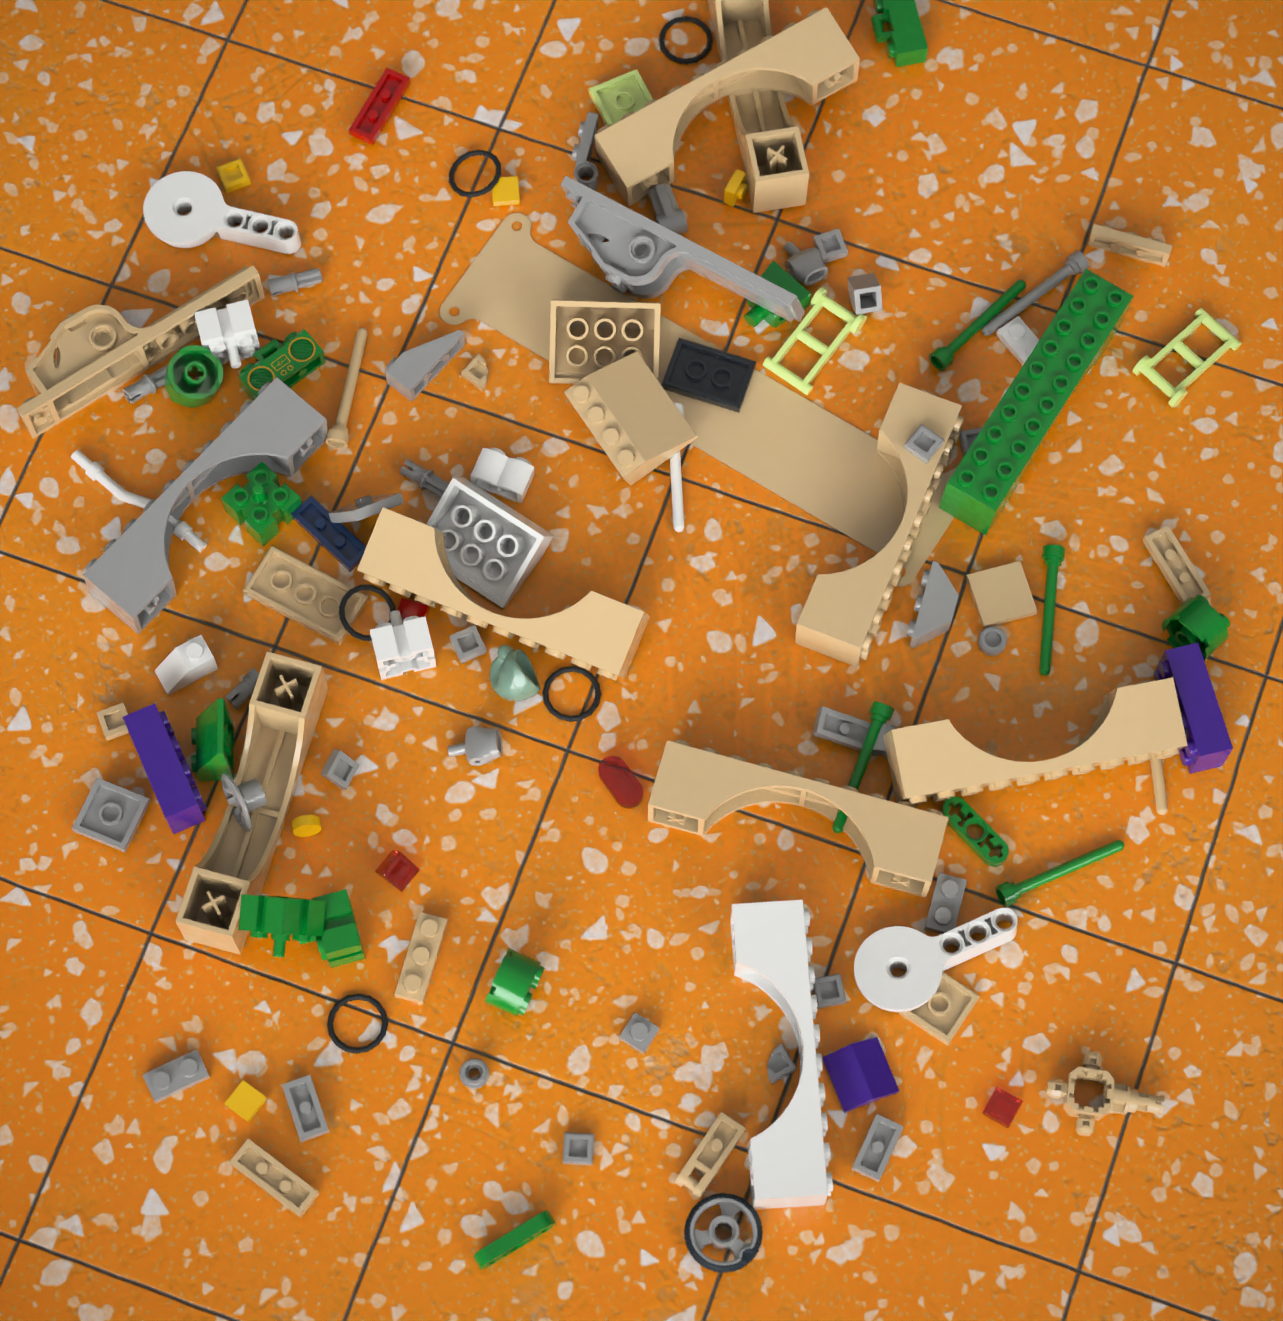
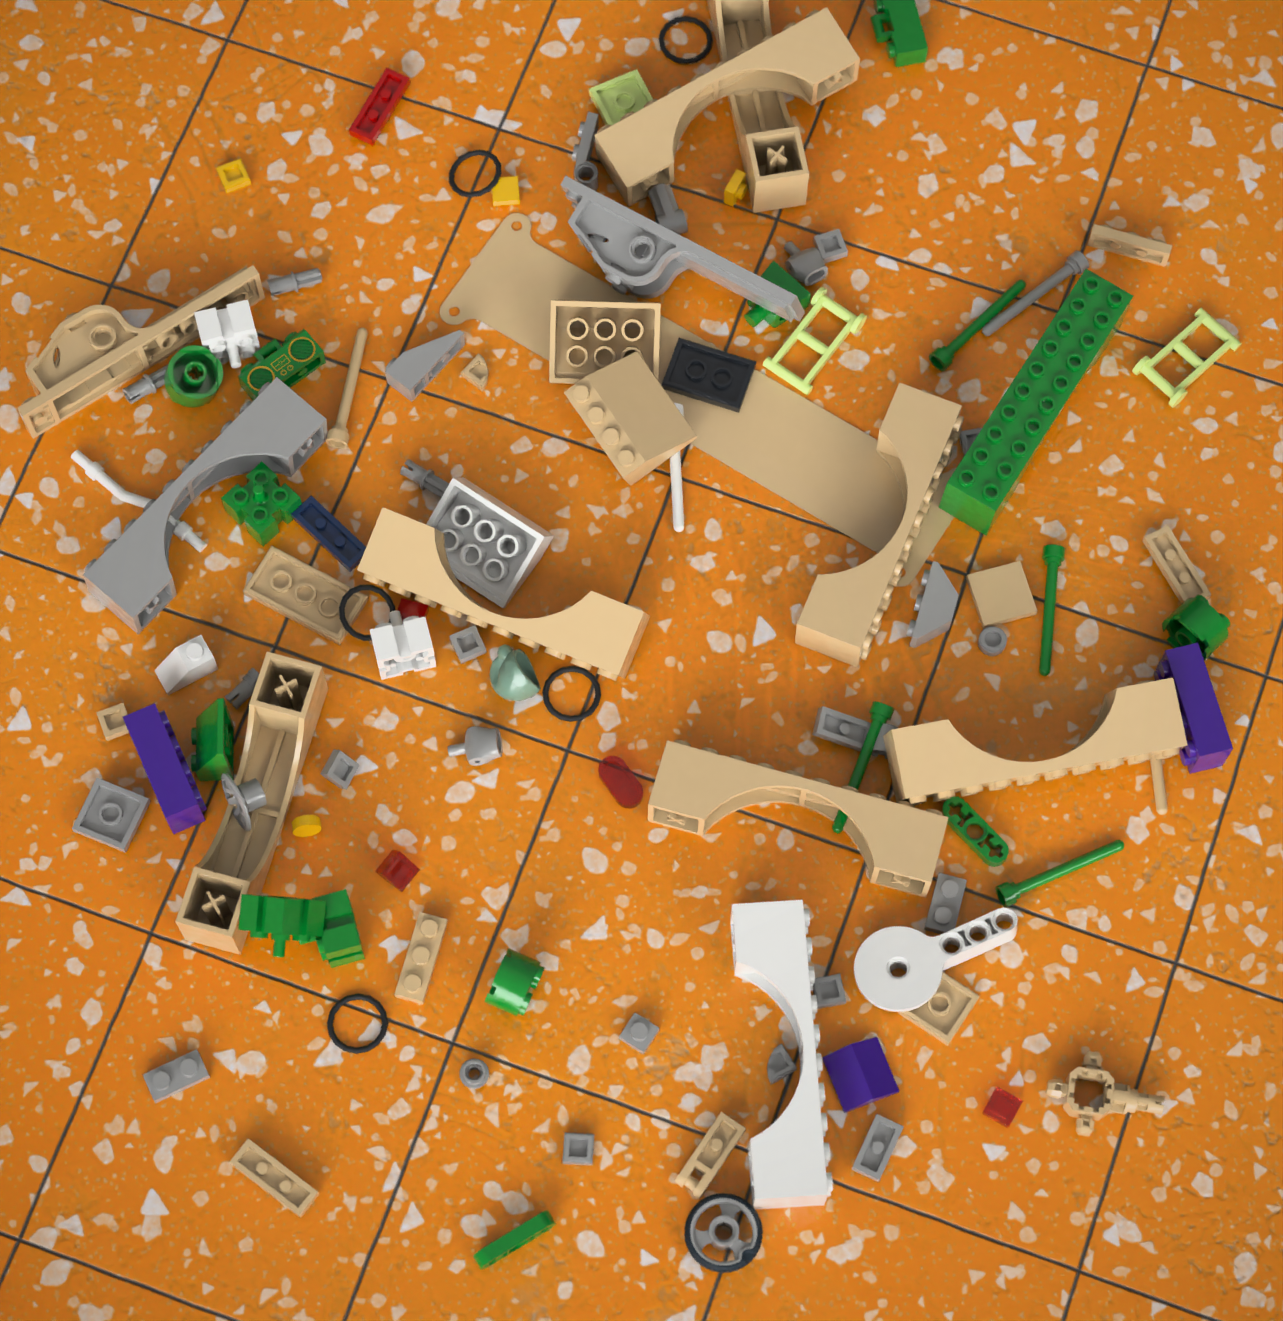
(210, 214): white beam -> none
(245, 1101): yellow tile -> none
(305, 1108): light grey plate -> none
(366, 507): light grey plate -> none
(502, 474): white brick -> none
(865, 293): light grey brick -> none
(924, 444): light grey tile -> none
(1018, 339): white plate -> none

